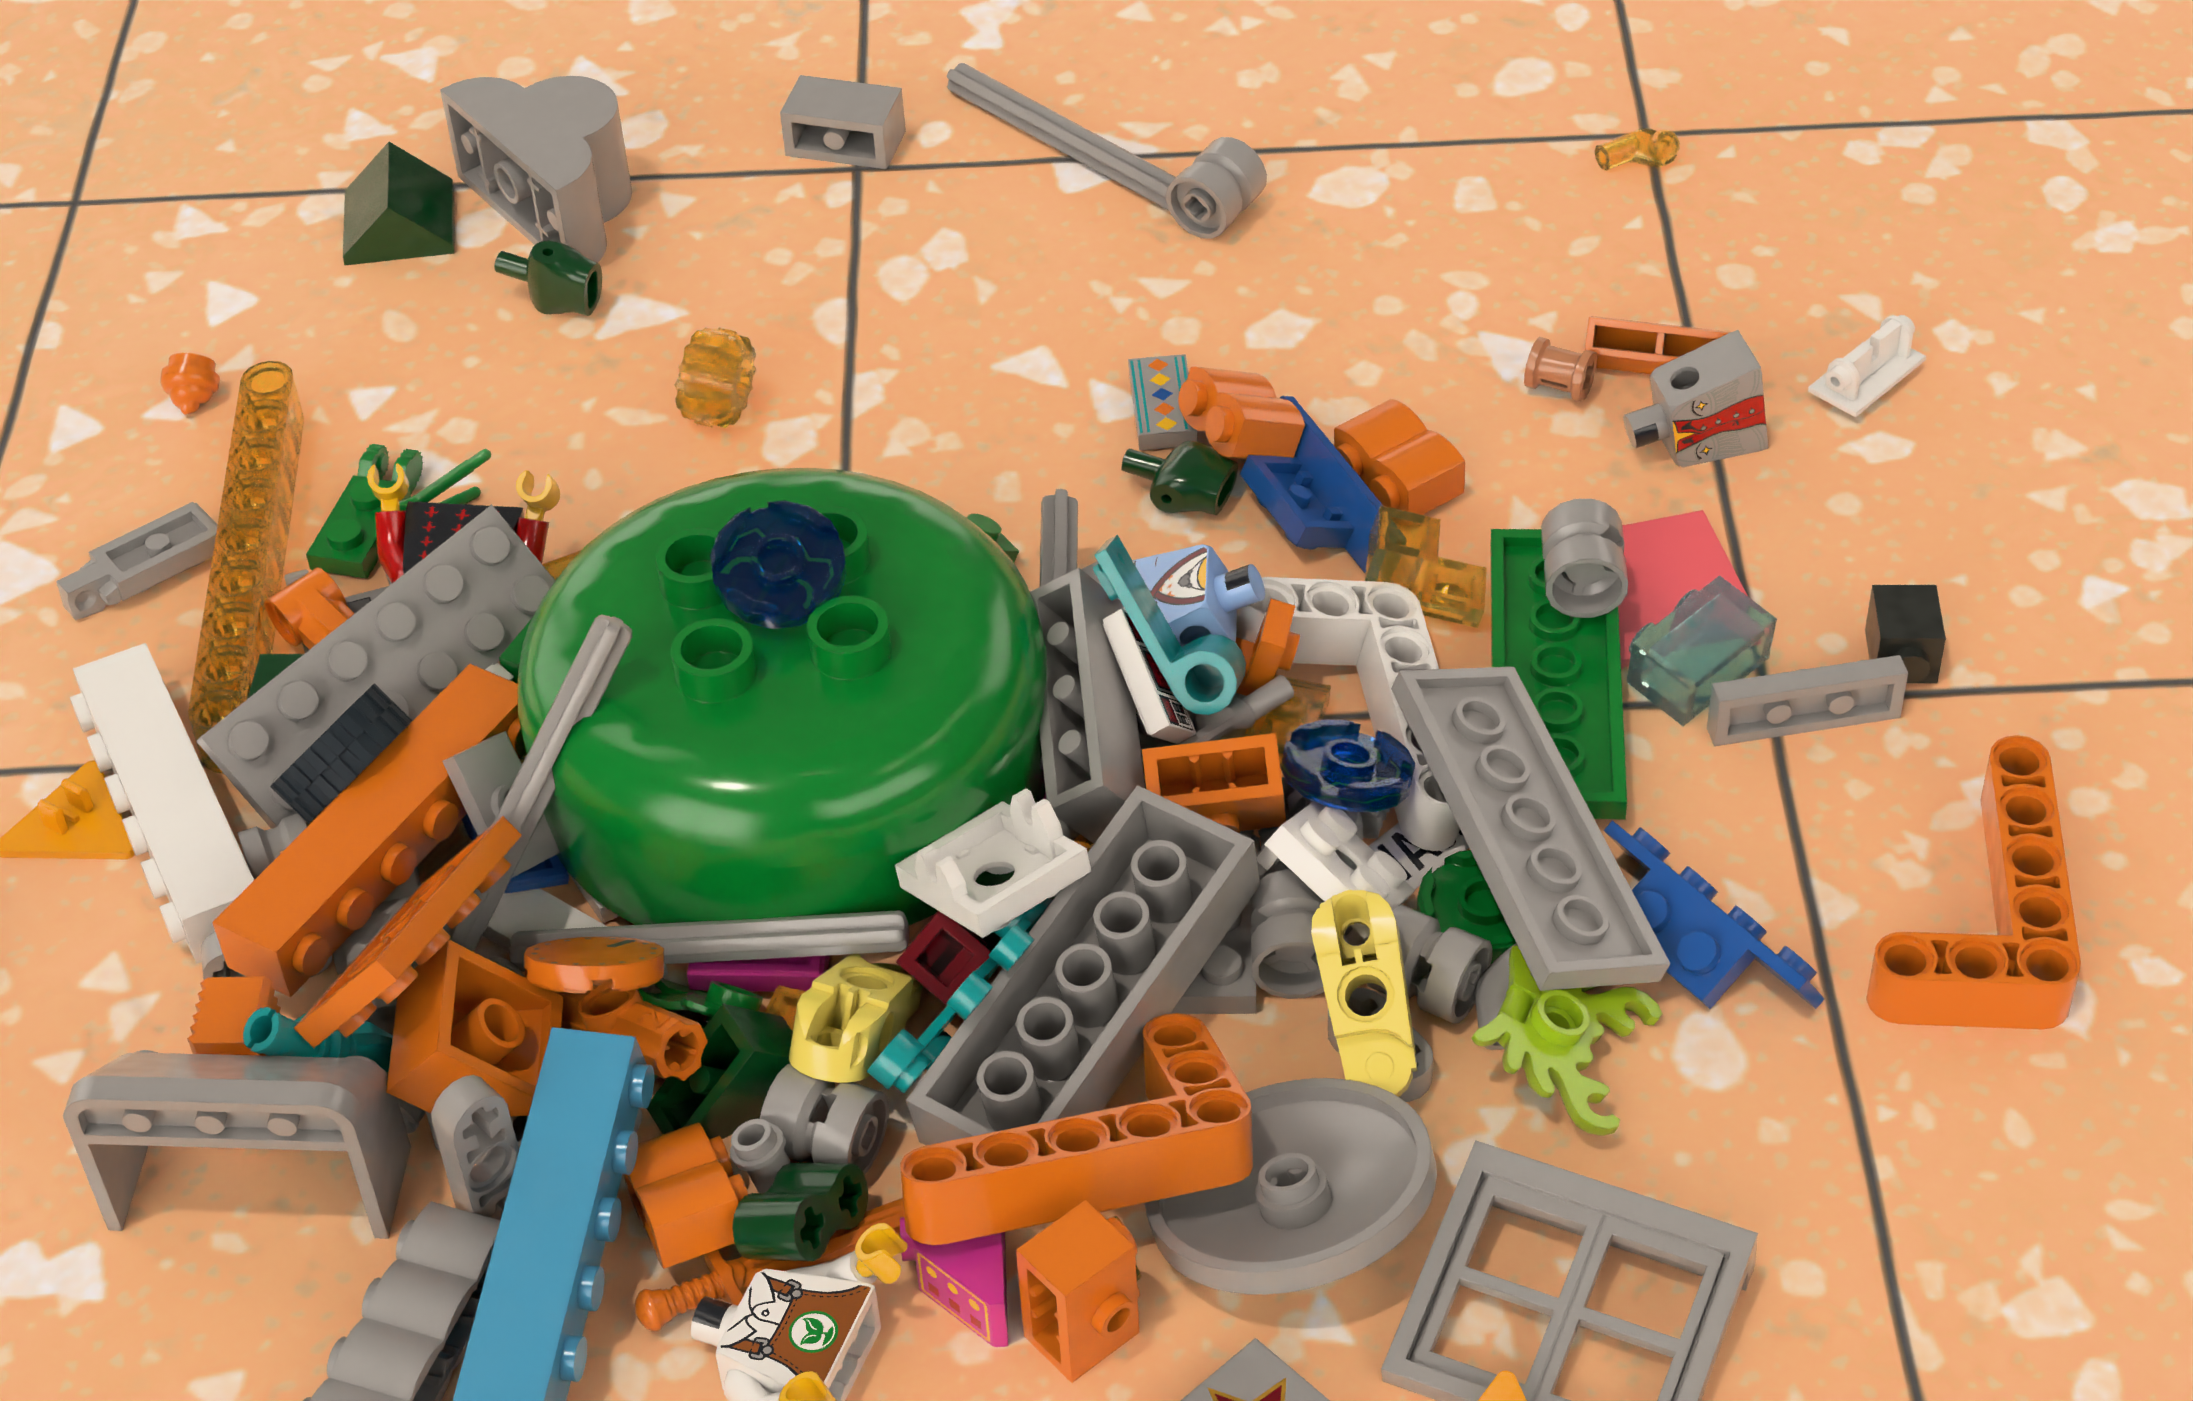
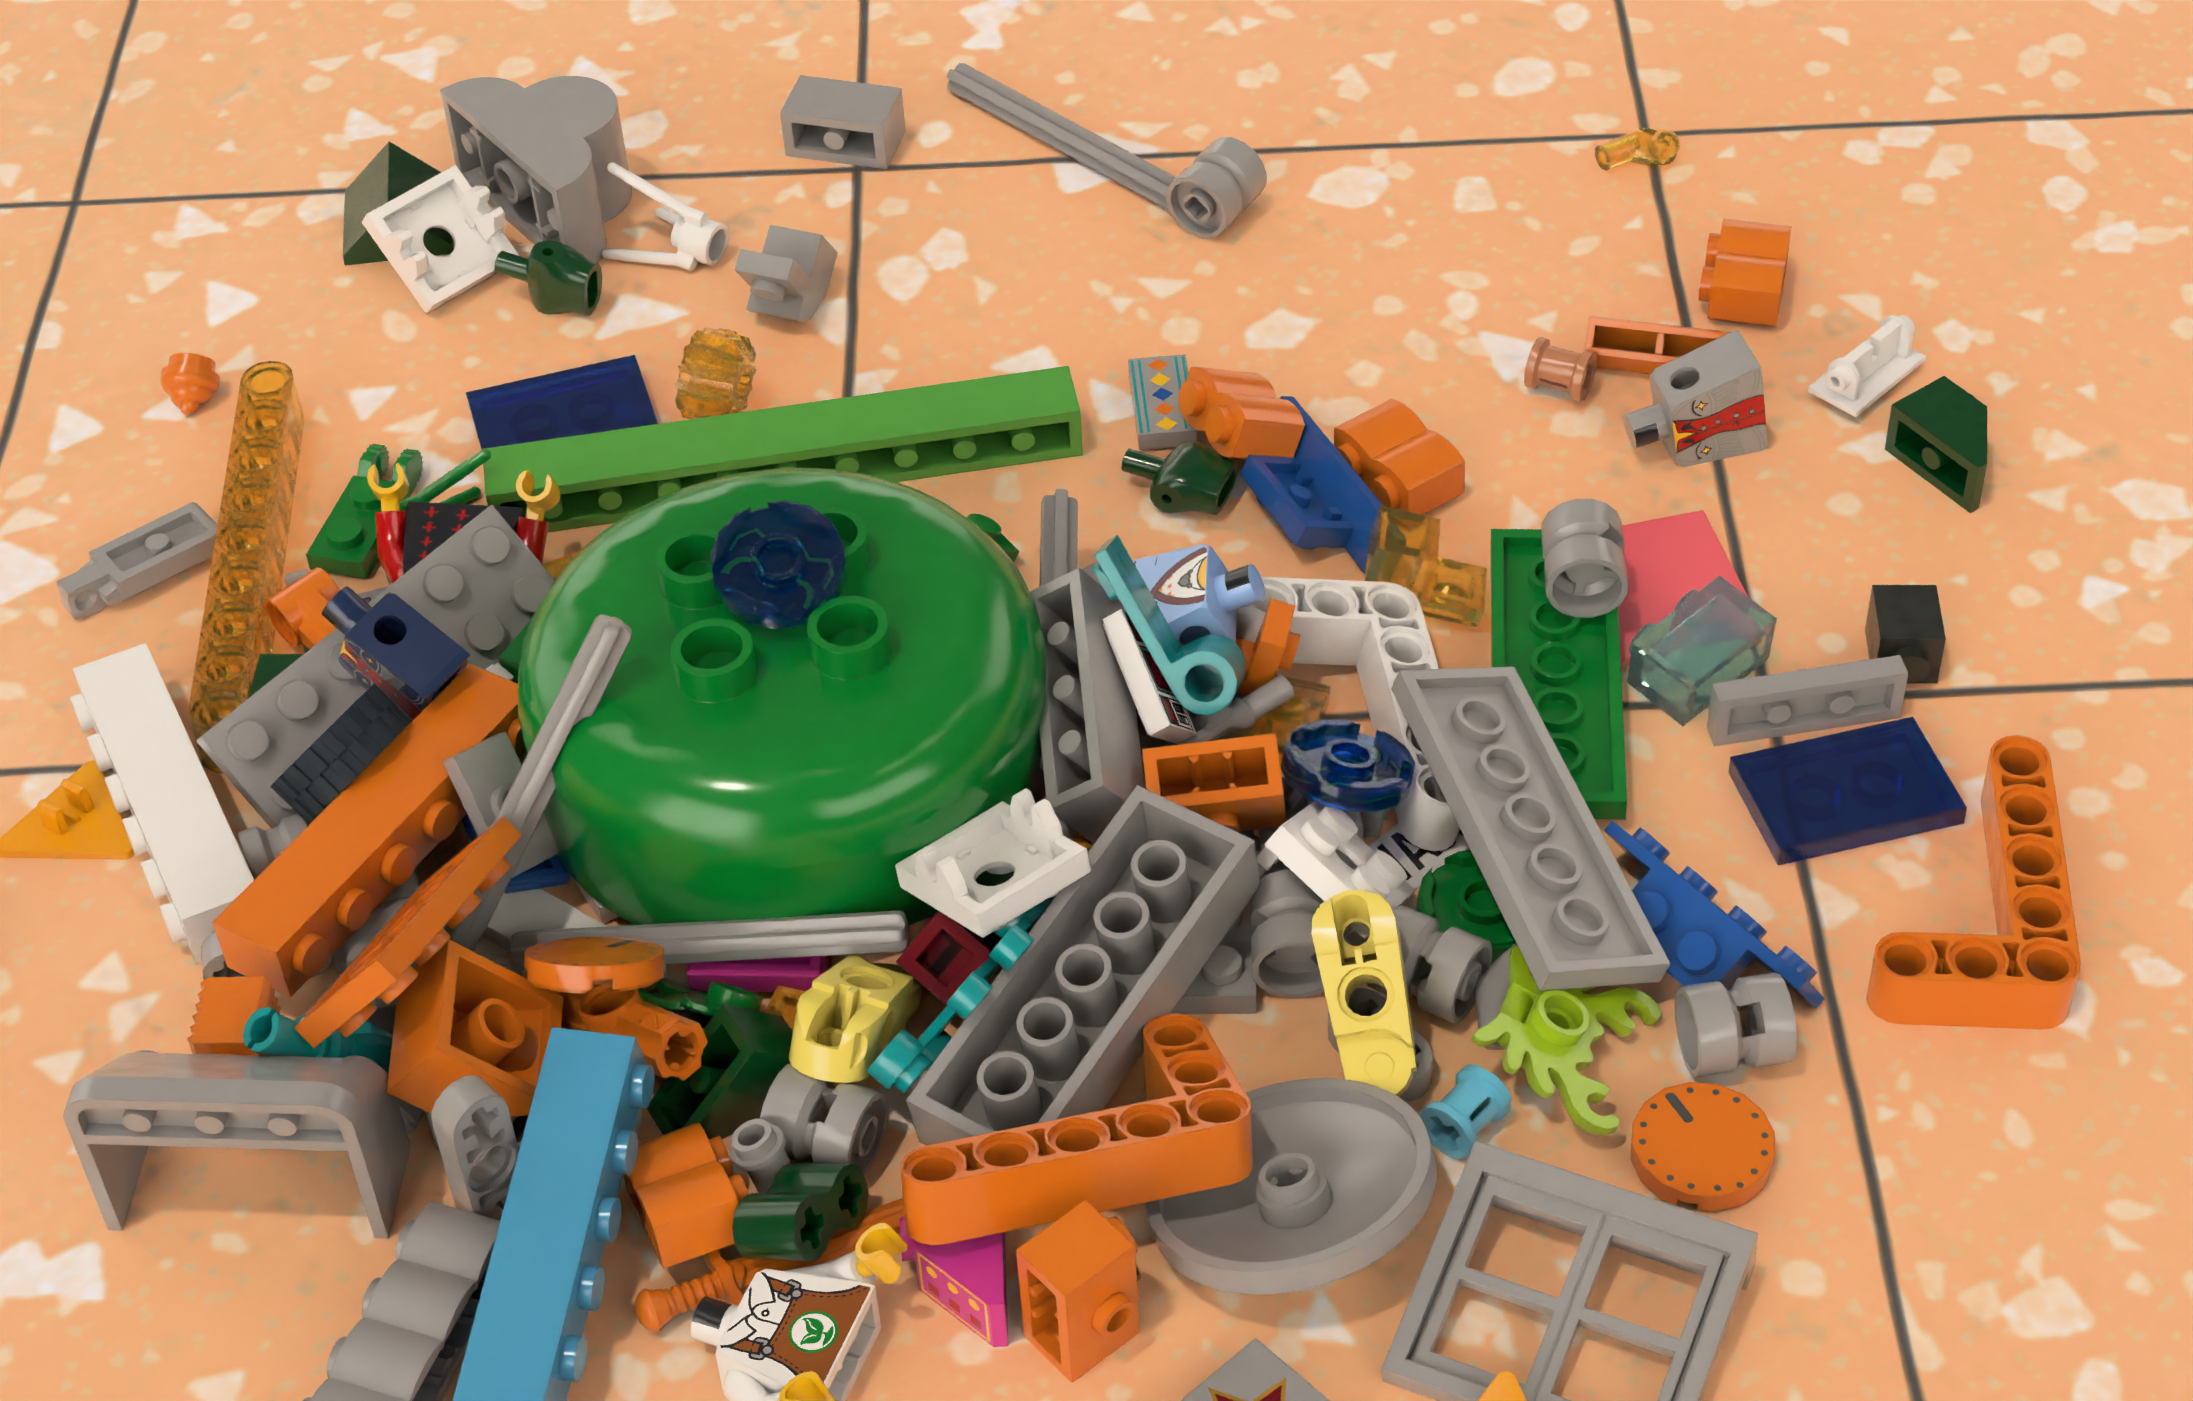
(395, 649): none -> dark blue torso
(447, 204): none -> white piece
(562, 404): none -> clear blue tile
(693, 233): none -> white plant
(788, 274): none -> light grey brick
(877, 434): none -> bright green brick
(1466, 1111): none -> medium azure bush
(1702, 1146): none -> orange tile
(1712, 1031): none -> light grey wheel
(1745, 271): none -> orange brick
(1846, 790): none -> clear blue tile
(1942, 439): none -> dark green slope

